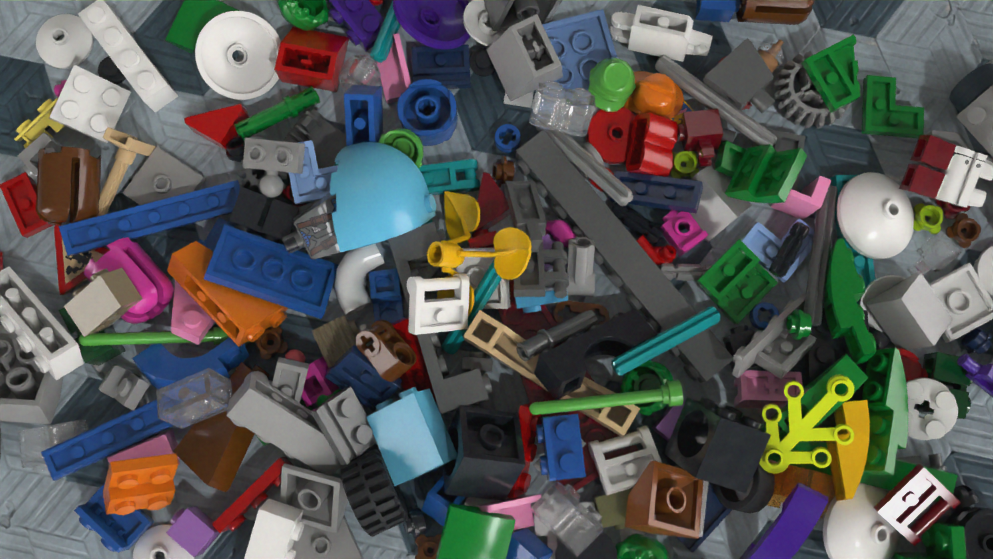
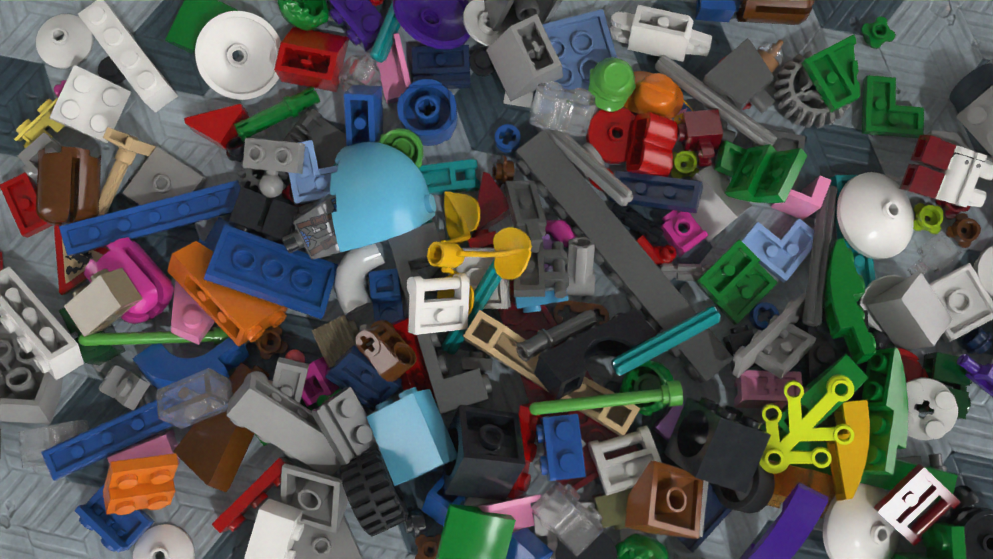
(192, 530): medium lavender brick -> none
(789, 249): black axle -> none
(799, 324): green plate -> none
(872, 38): none -> green plate

